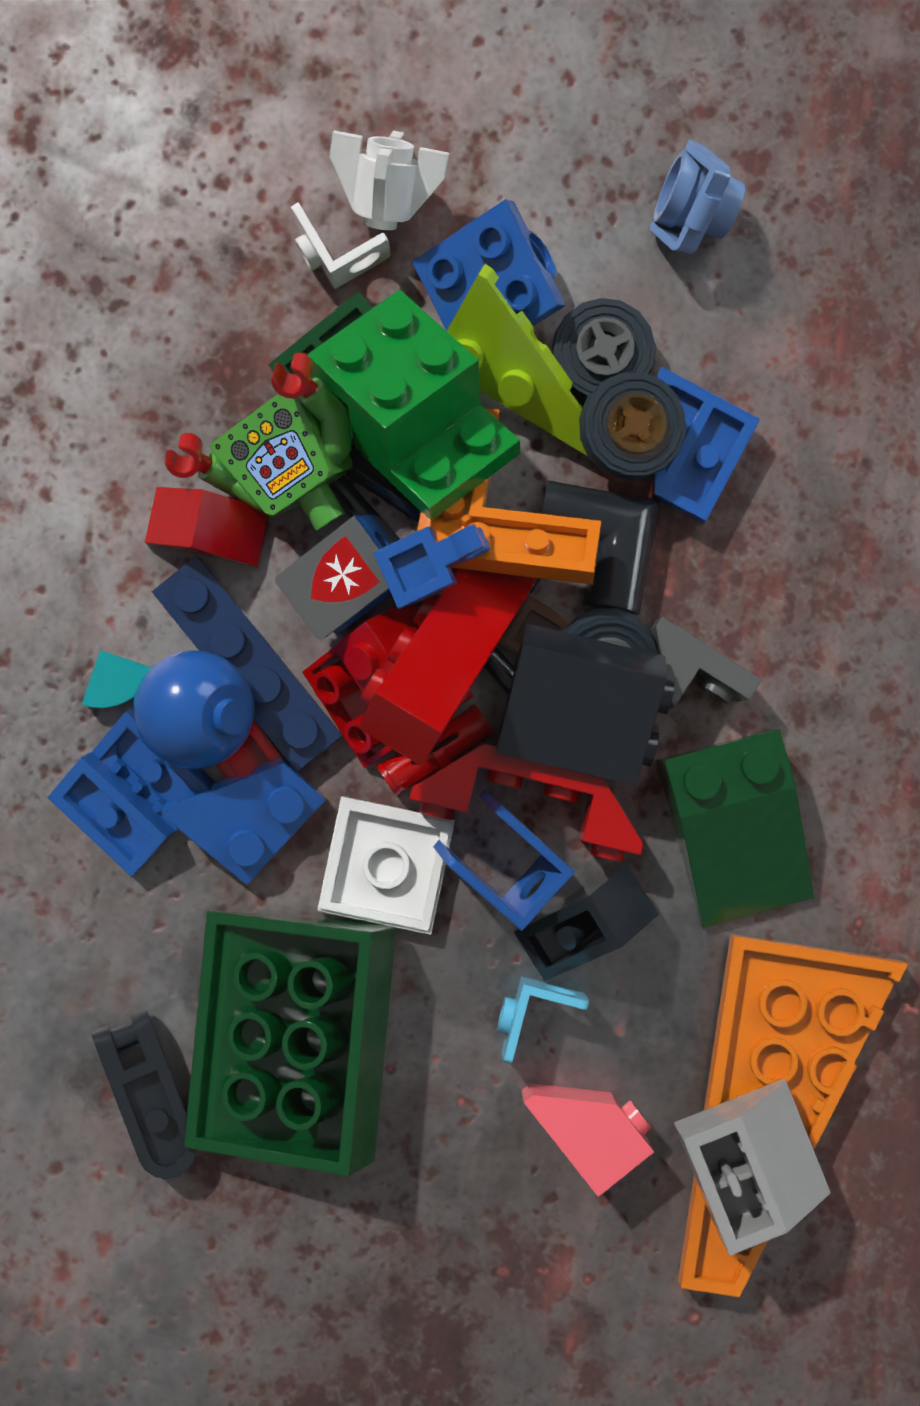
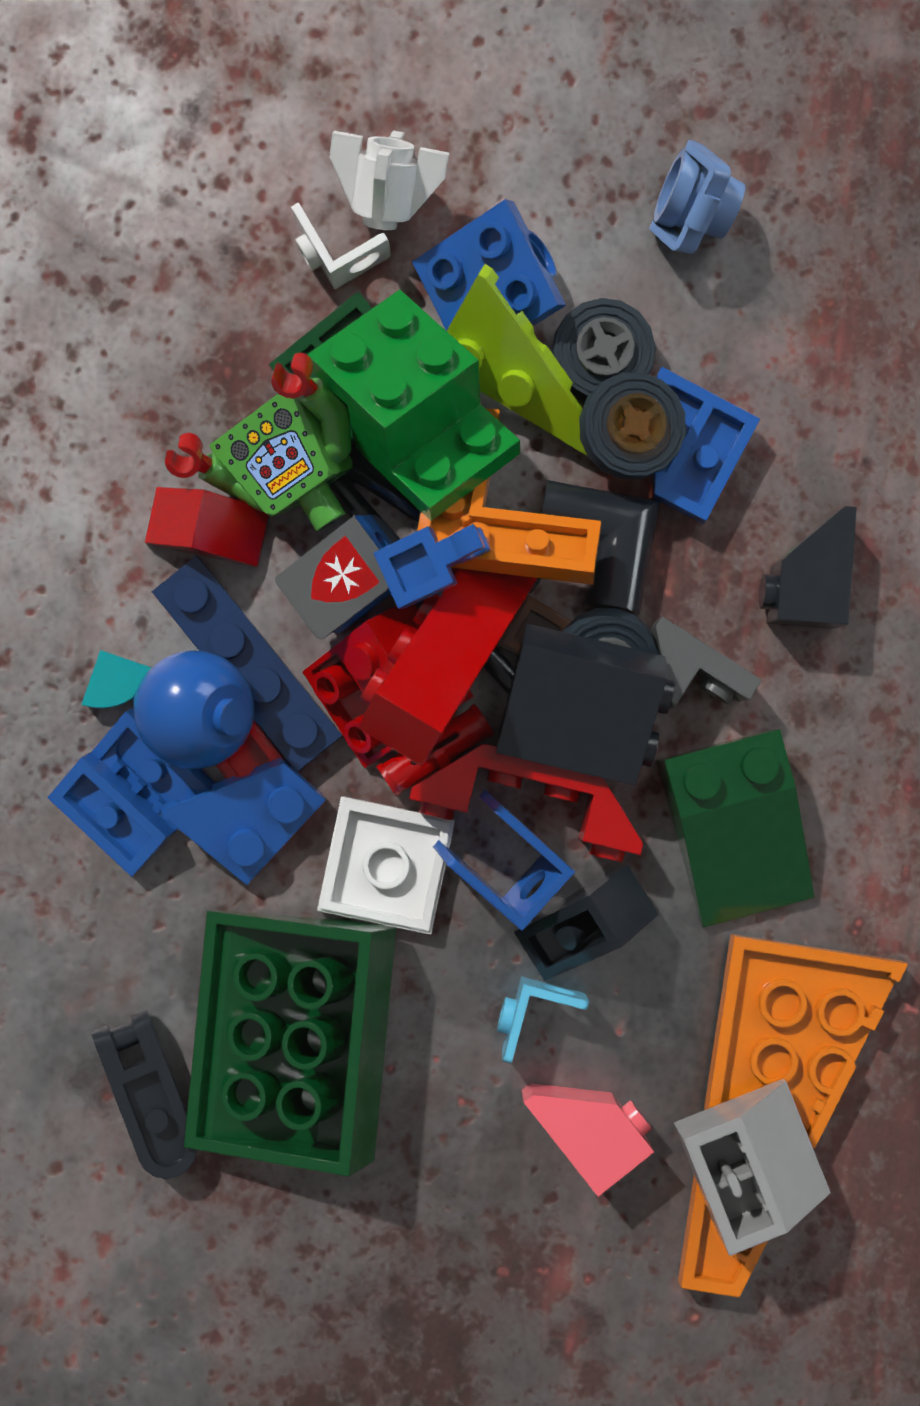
(813, 578): none -> black slope

